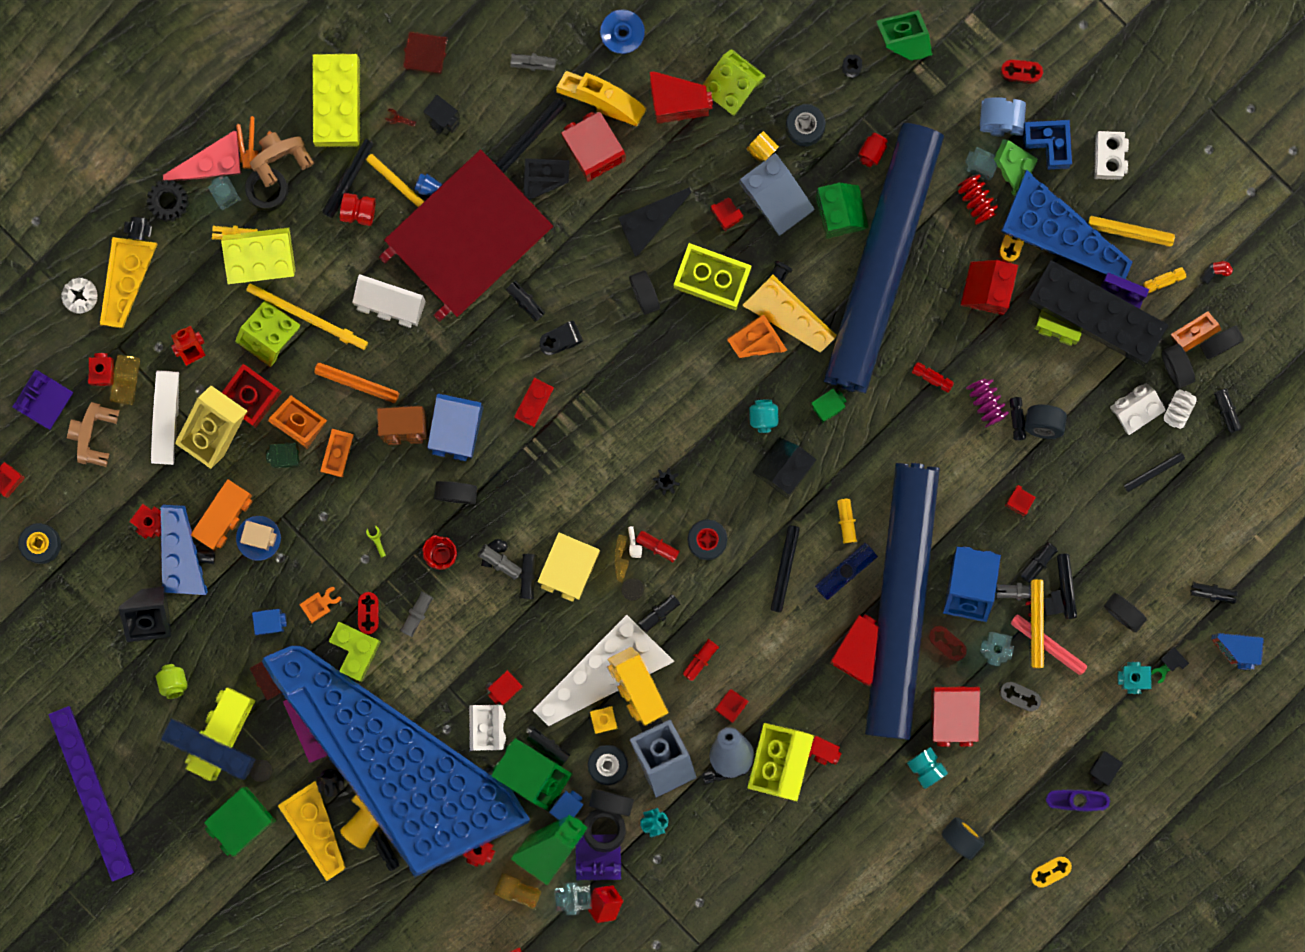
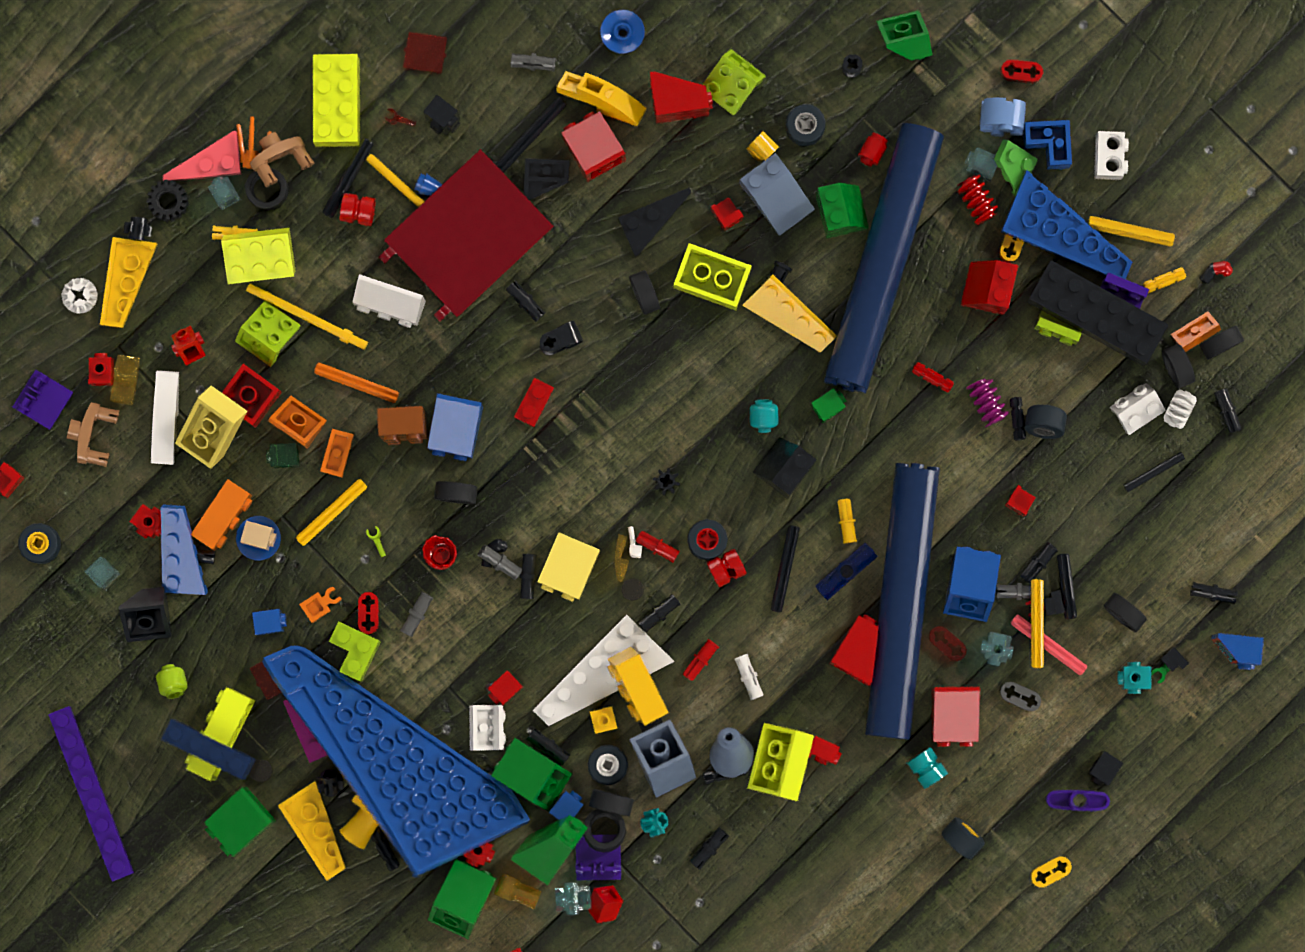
(102, 572): none -> clear light blue brick
(331, 512): none -> yellow axle
(461, 898): none -> green slope
(709, 848): none -> black pin
(726, 568): none -> red wheel
(731, 705): red panel -> none
(749, 677): none -> white pin
(756, 339): orange wing -> none

